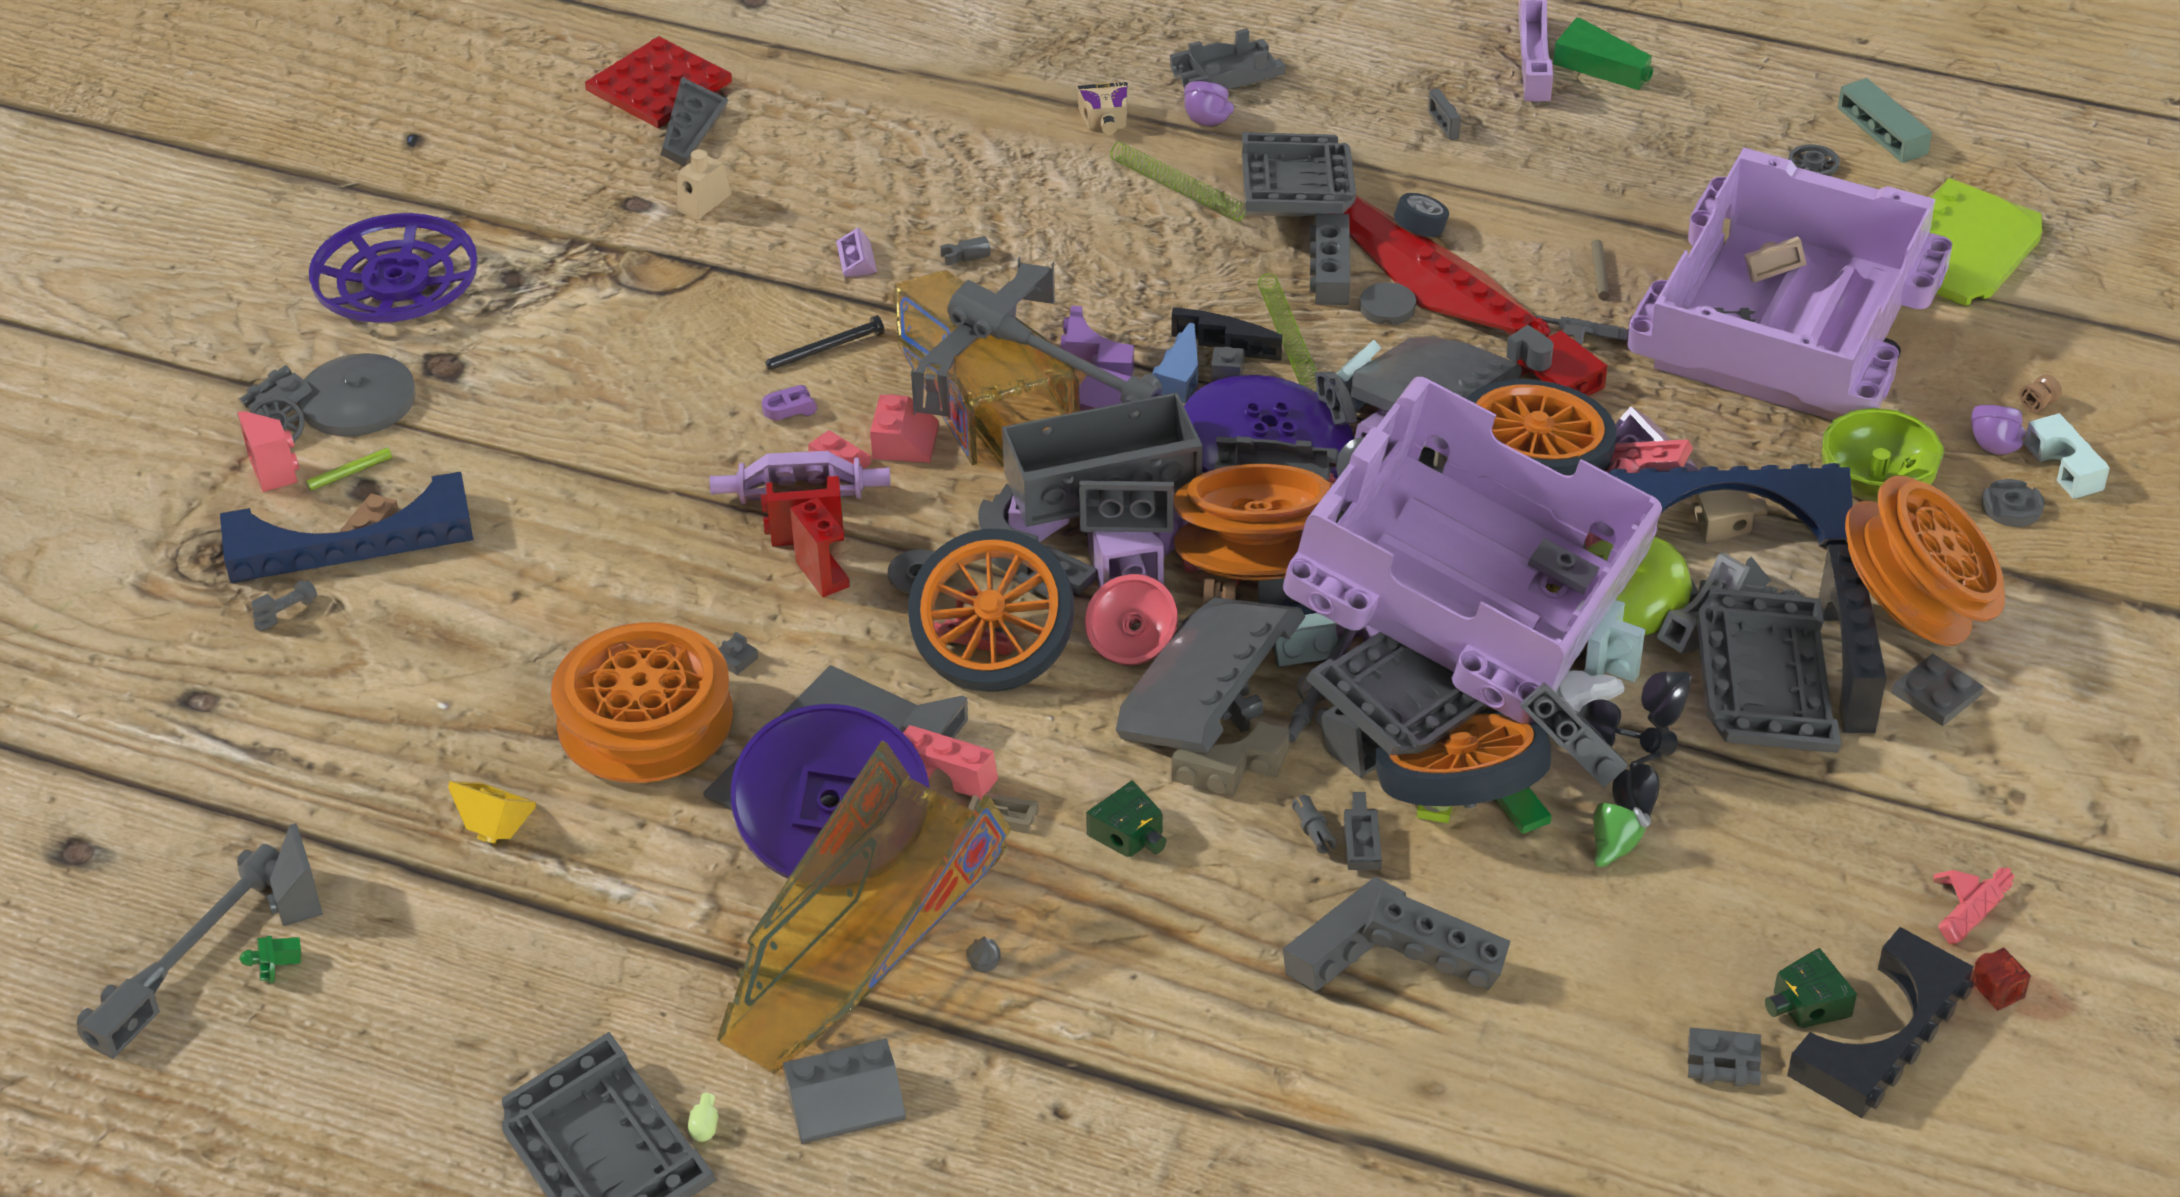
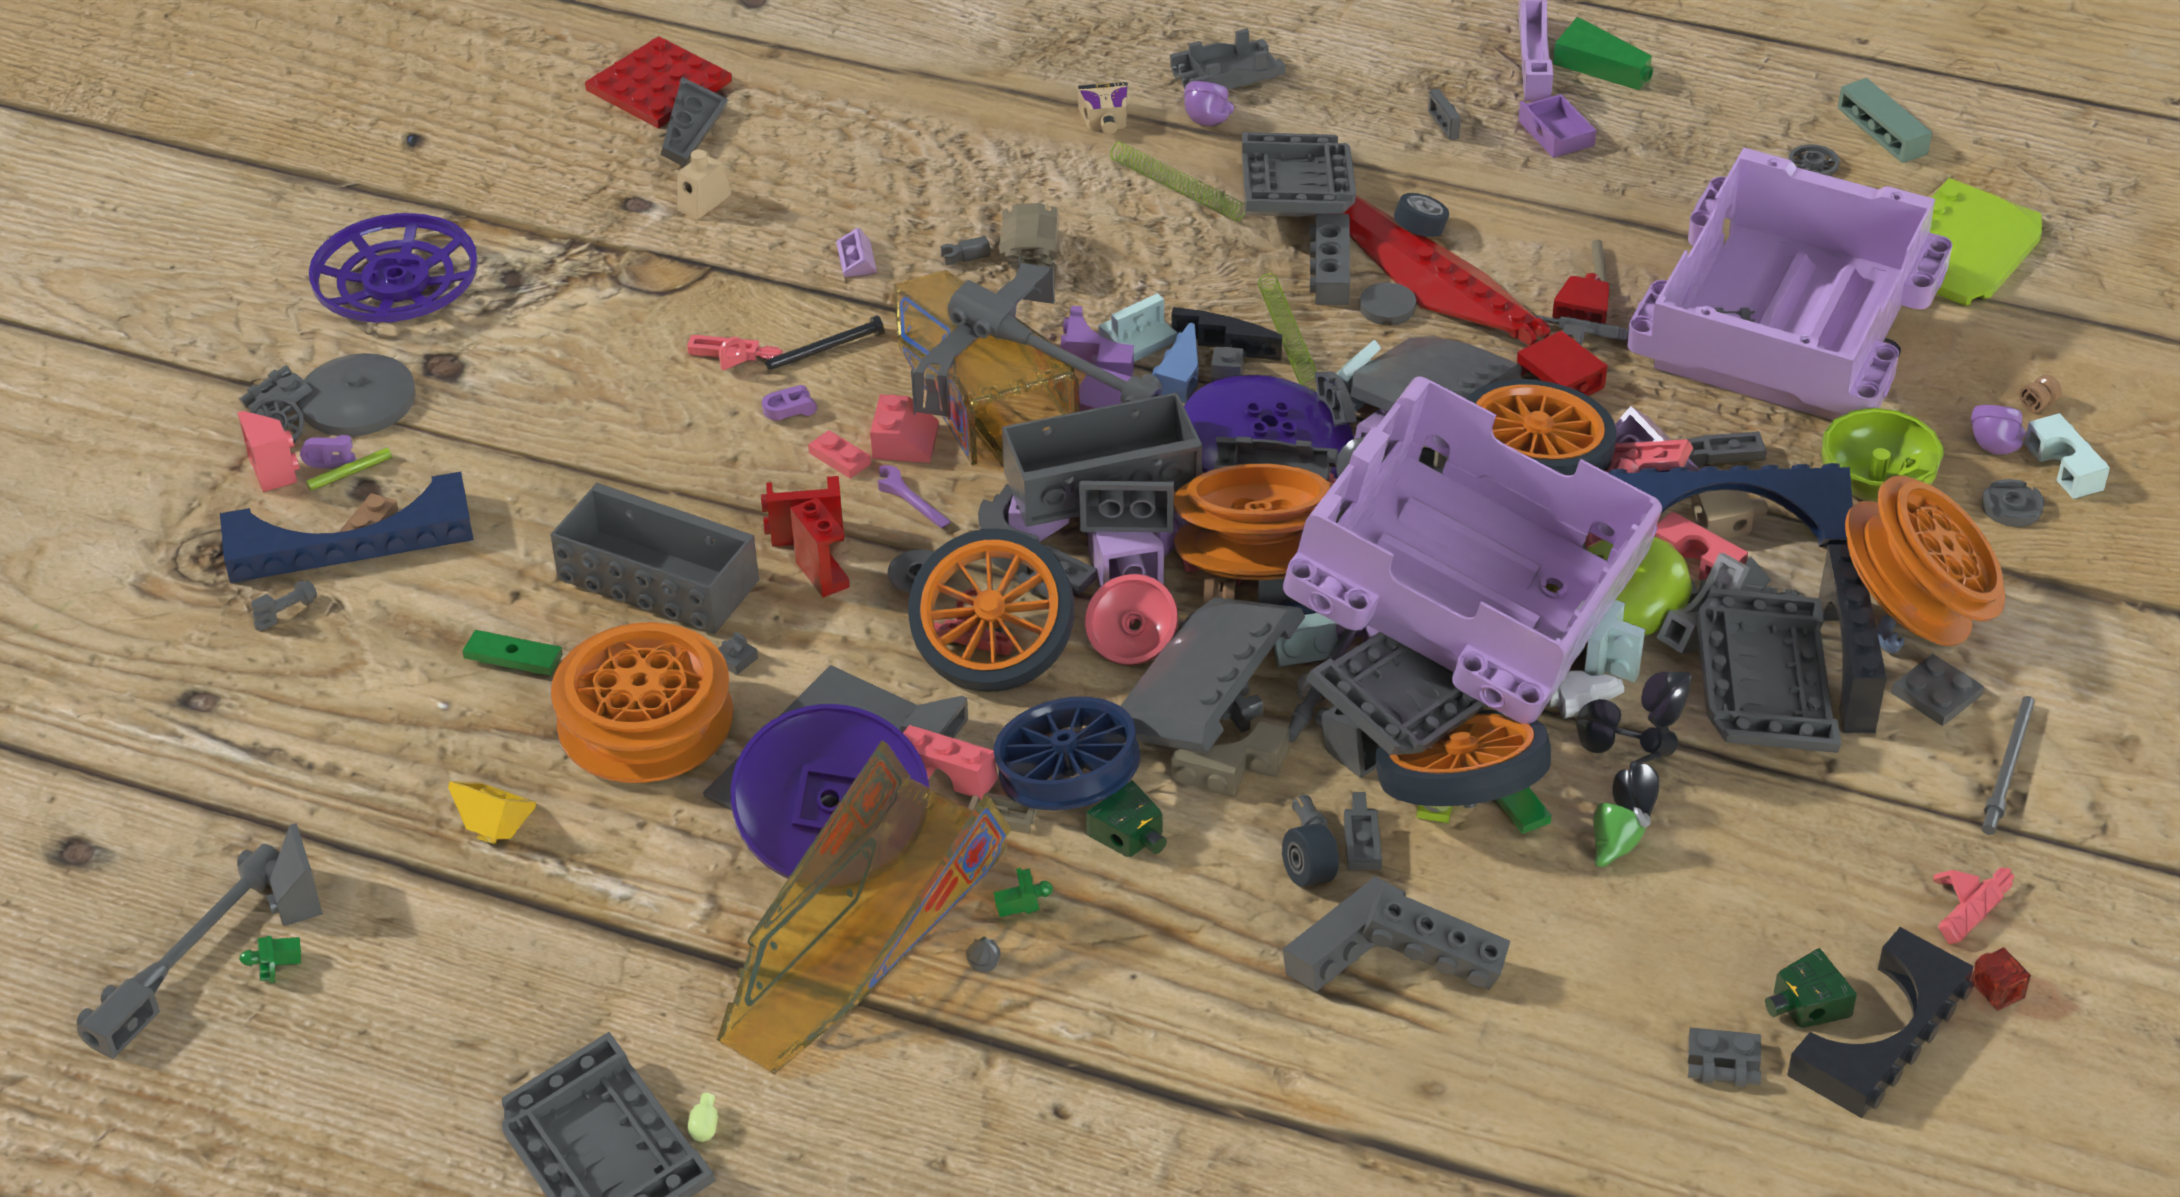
(318, 452): none -> medium lavender plate
(512, 652): none -> green tile
(655, 557): none -> dark grey piece
(730, 350): none -> coral piece
(799, 466): lavender plate -> none
(844, 1090): dark grey slope -> none
(895, 485): none -> medium lavender piece
(1022, 897): none -> green piece
(1029, 234): none -> dark tan brick
(1103, 747): none -> dark blue wheel
(1140, 326): none -> light aqua bracket
(1310, 855): none -> black wheel
(1531, 348): dark grey leg -> none
(1557, 125): none -> medium lavender container
(1563, 566): dark grey plate -> none
(1574, 733): dark grey slope -> none
(1583, 299): none -> red torso
(1697, 542): none -> coral arch
(1727, 448): none -> dark grey hinge
(1775, 259): tan tile -> none
(1887, 639): none -> sand blue arm
(1996, 804): none -> dark grey bar

